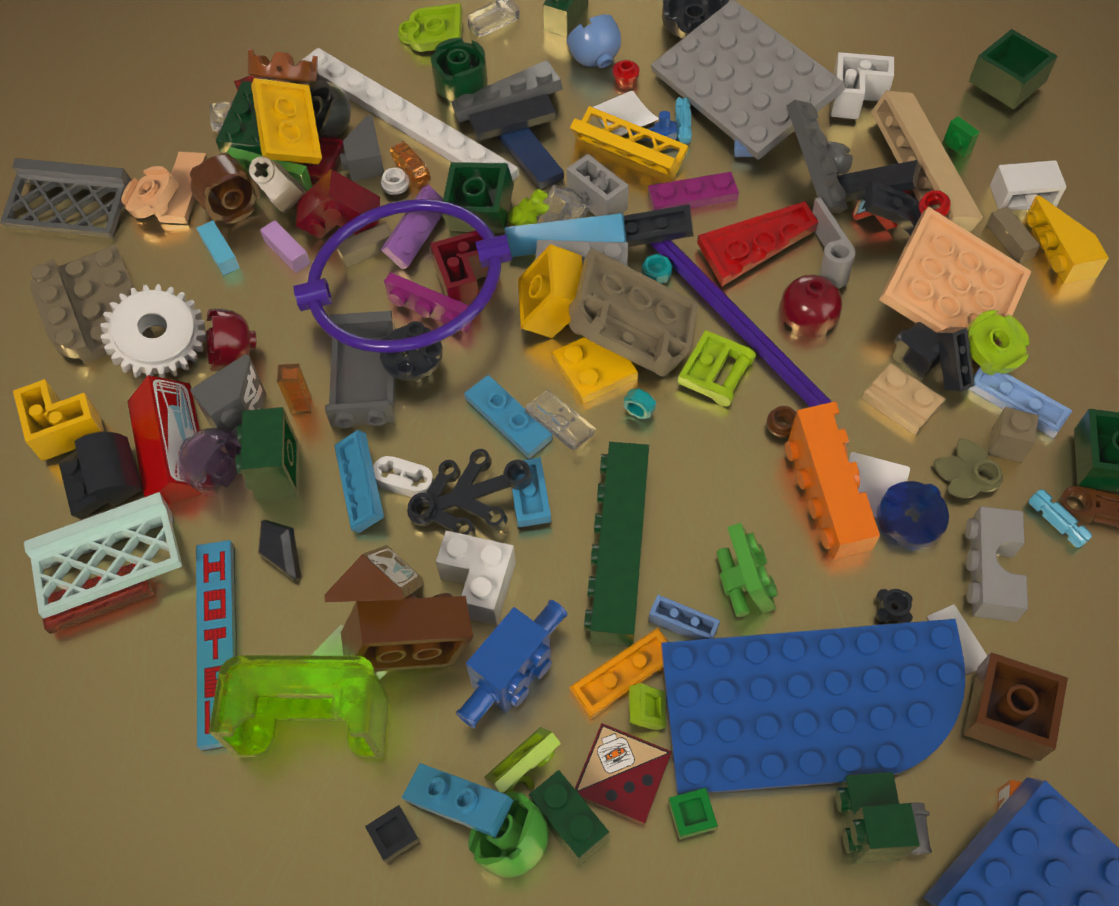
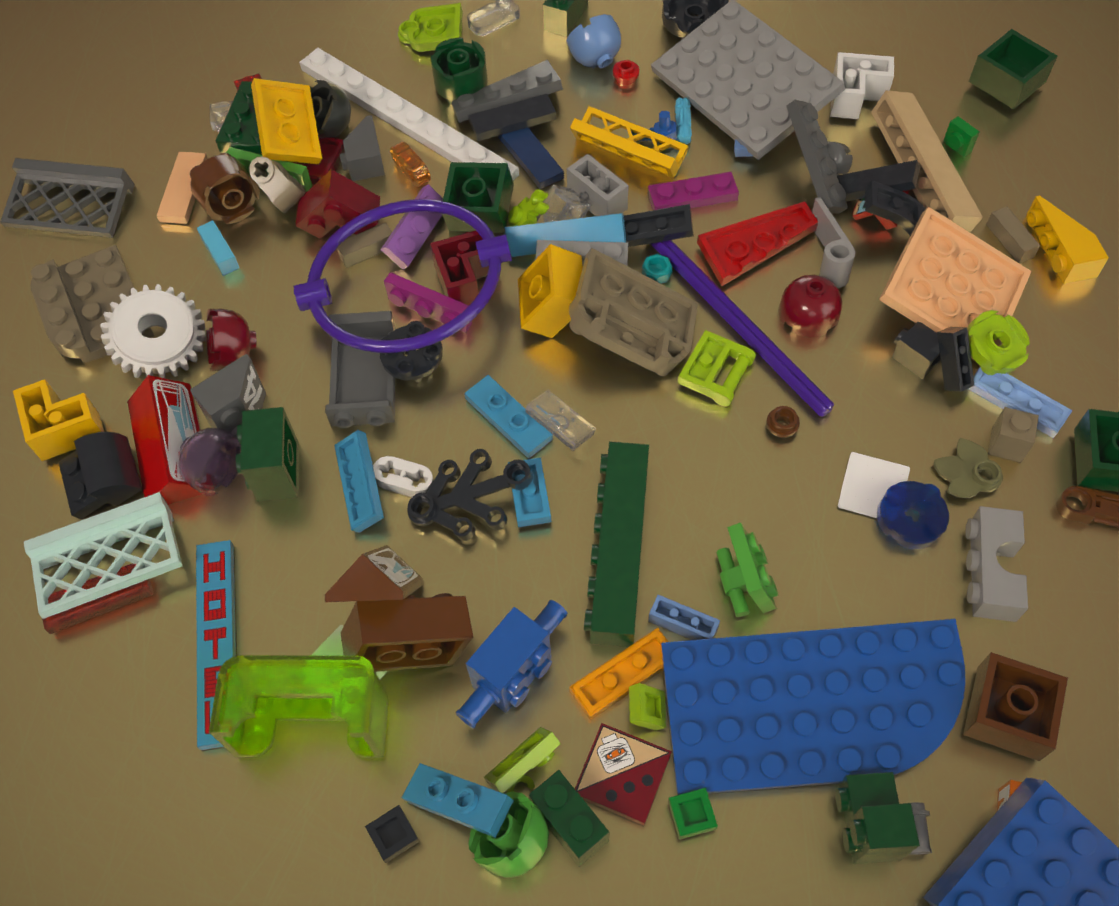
(150, 193): light nougat plate -> none
(279, 548): black piece -> none
(282, 68): dark orange plate -> none
(285, 246): lavender piece -> none
(294, 388): clear orange piece -> none
(395, 181): white plate -> none
(482, 567): white brick -> none
(593, 369): yellow plate -> none
(627, 108): white sticker -> none
(639, 403): teal tile -> none
(831, 482): orange wedge -> none
(898, 597): black plate -> none
(903, 398): tan plate -> none
(935, 197): red plate -> none
(971, 648): white sticker -> none
(1019, 184): white brick -> none
(1060, 518): medium azure axle -> none

